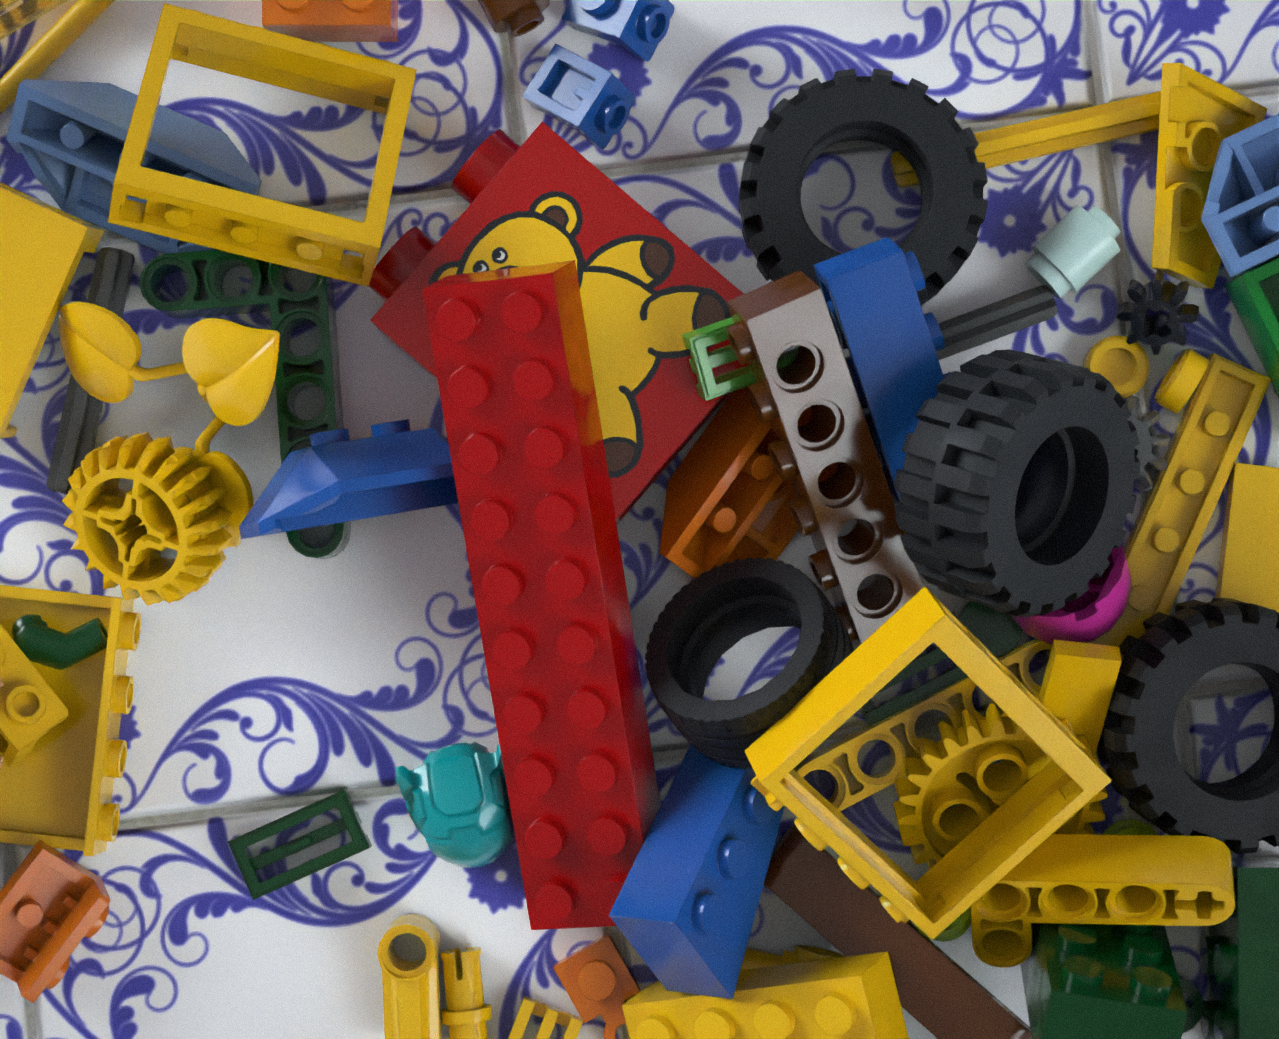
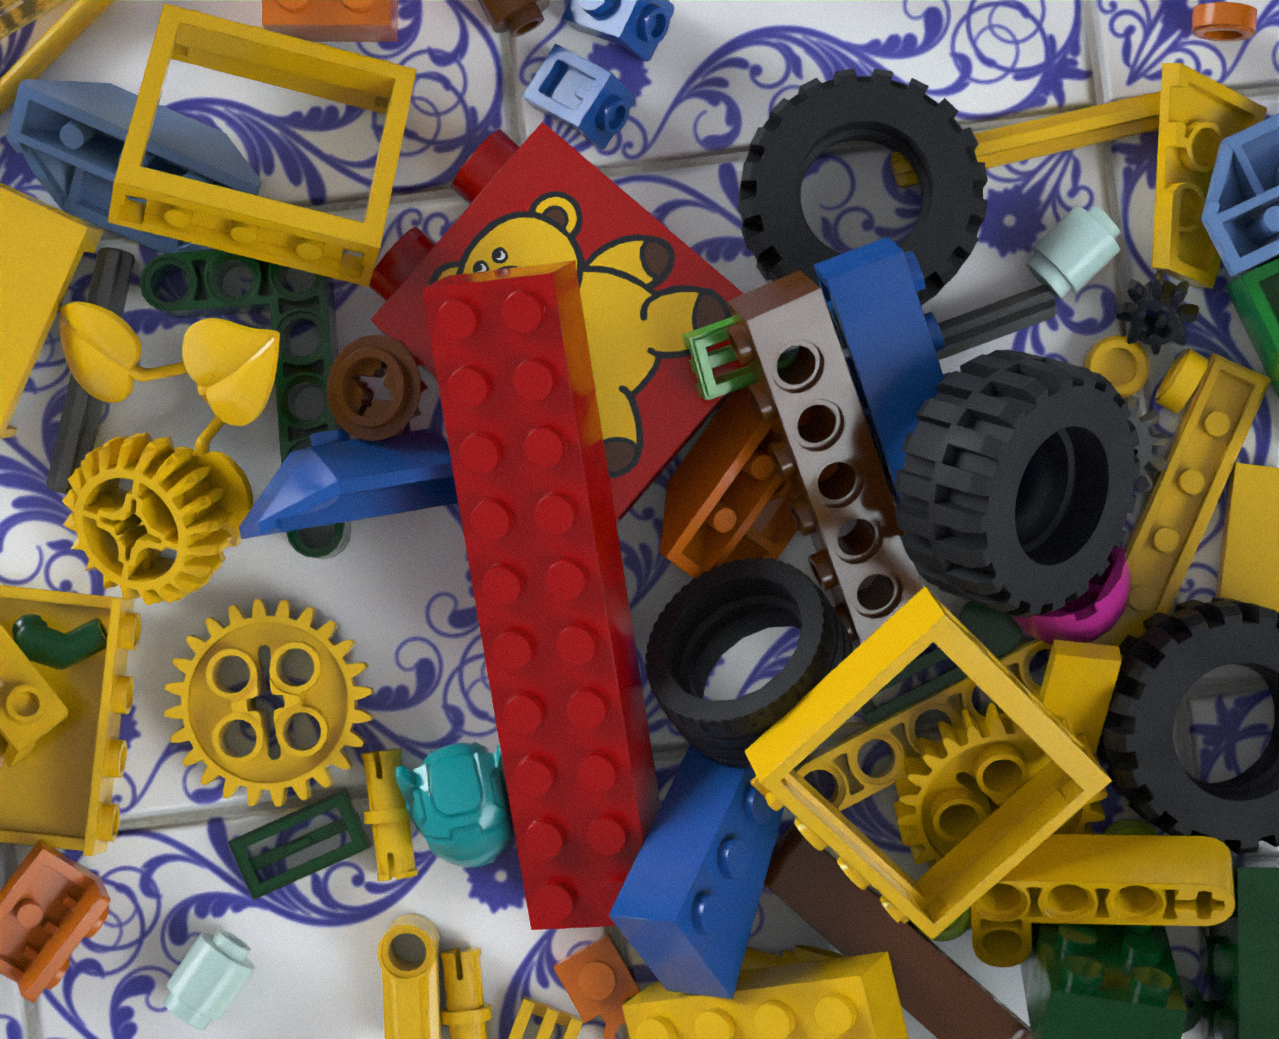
(208, 978): none -> light aqua brick
(211, 707): none -> yellow gear
(352, 398): none -> reddish brown gear
(388, 816): none -> yellow pin
(1224, 21): none -> orange tile

